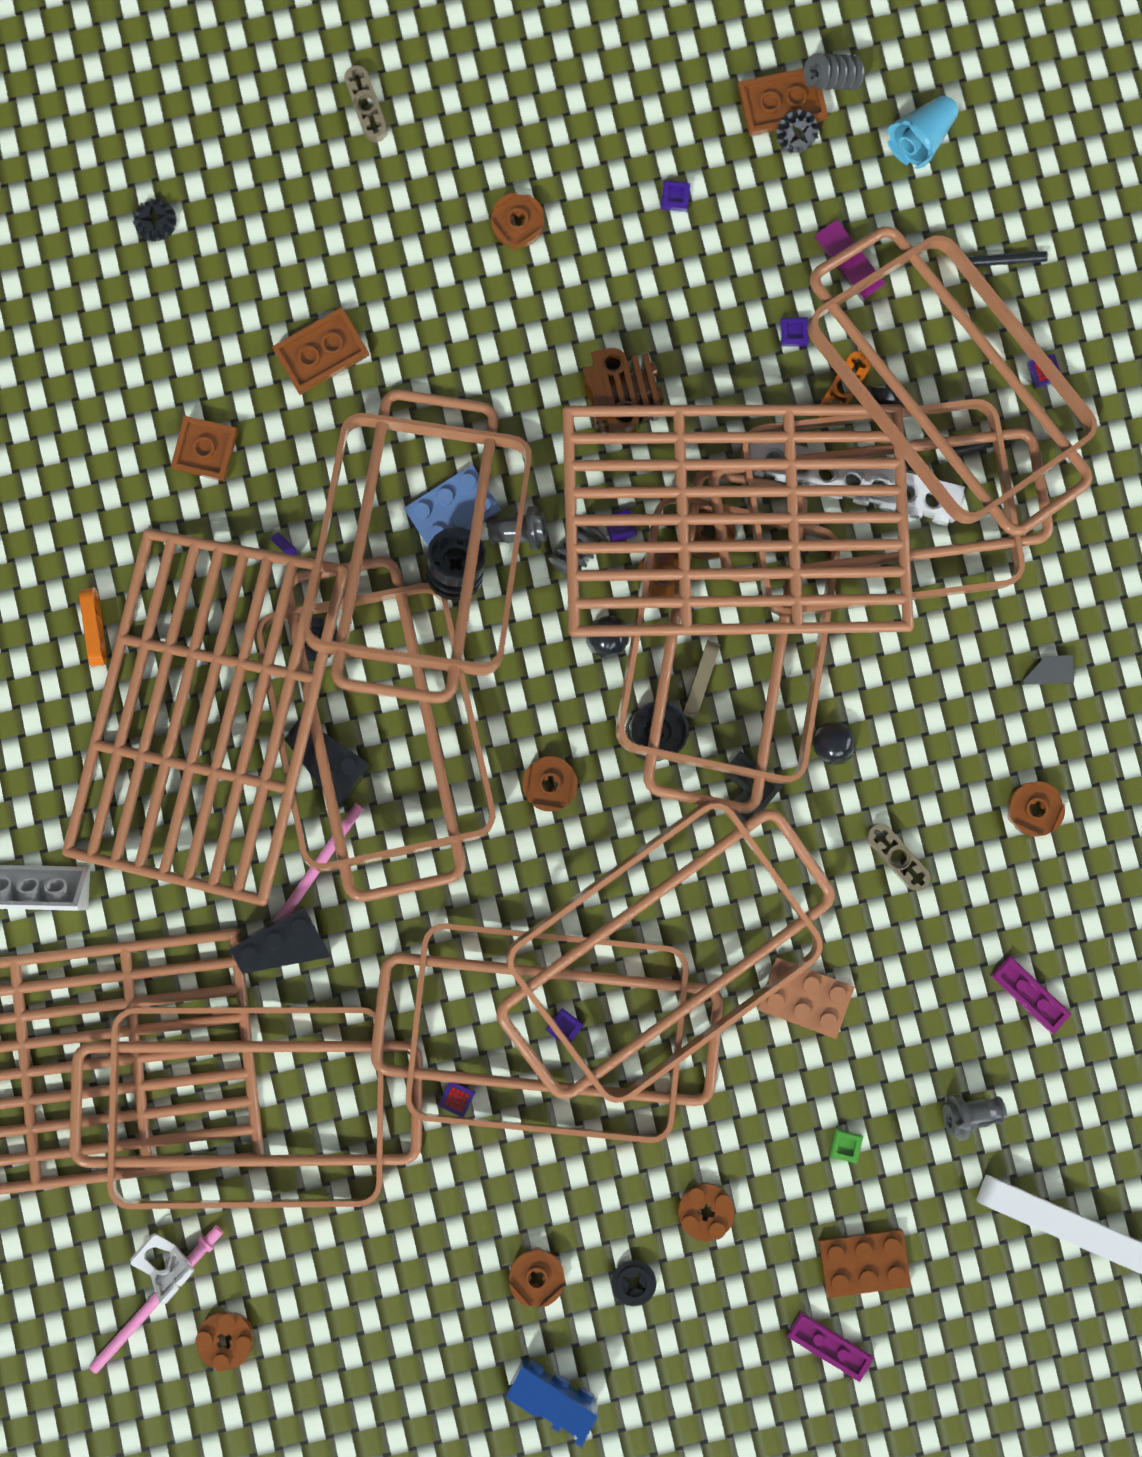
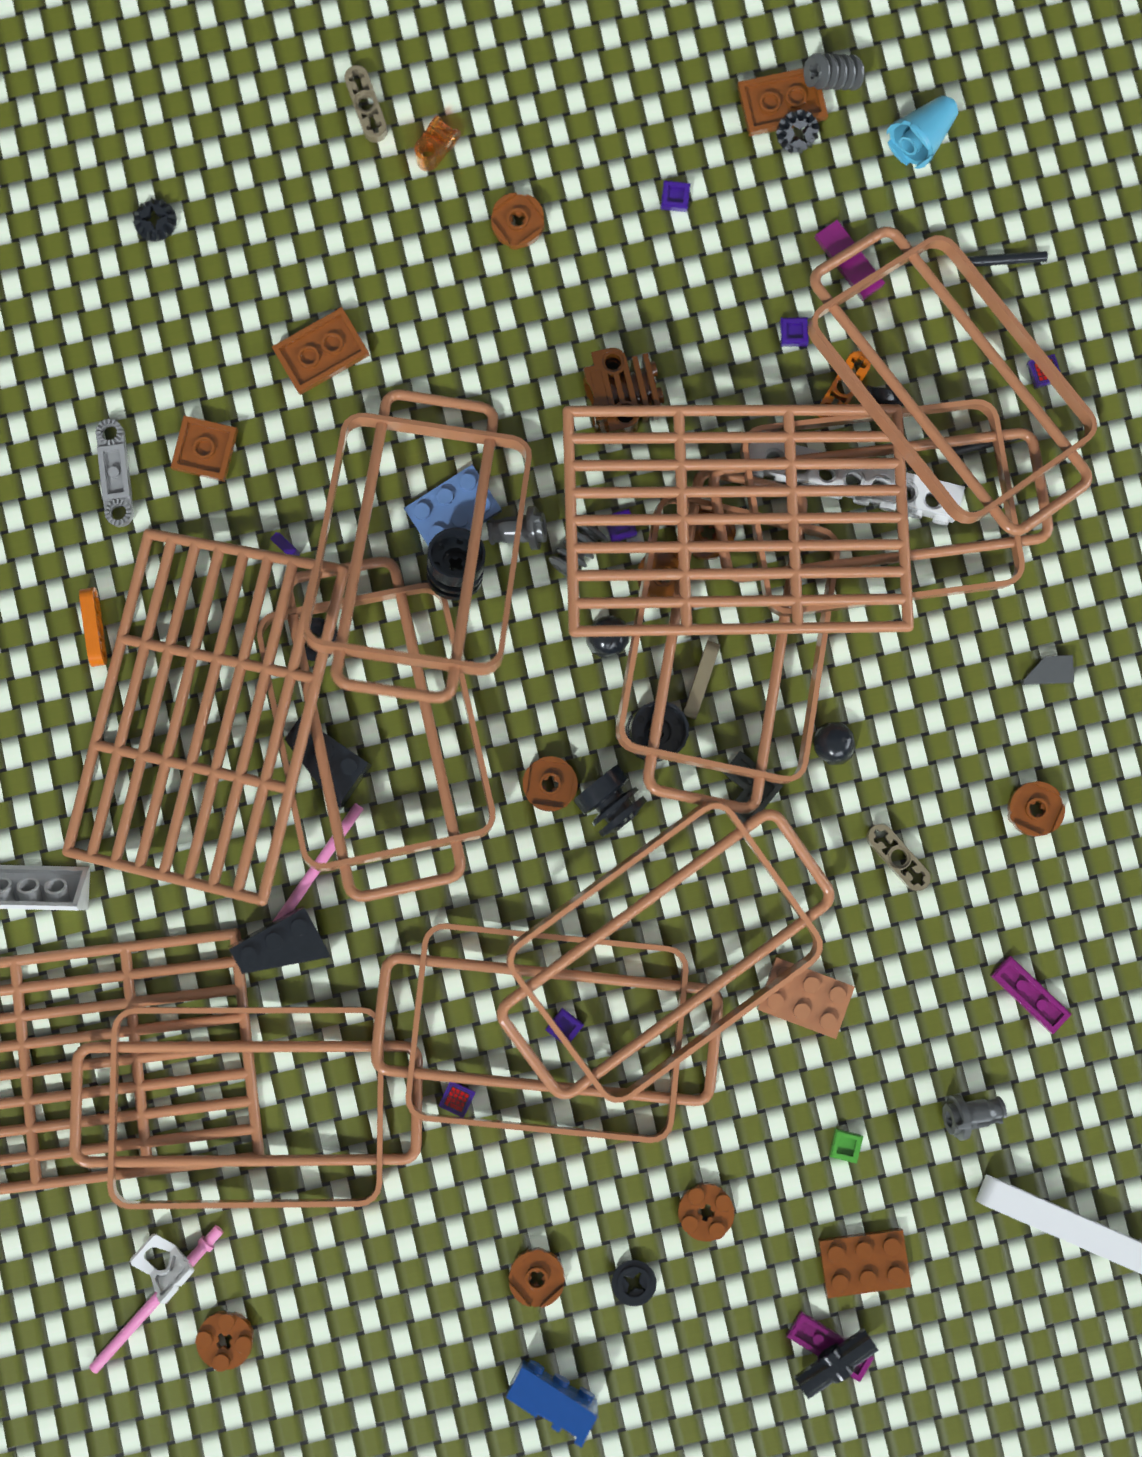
(114, 473): none -> light grey plate
(439, 140): none -> clear orange piece
(610, 801): none -> black wheel
(835, 1363): none -> black piece

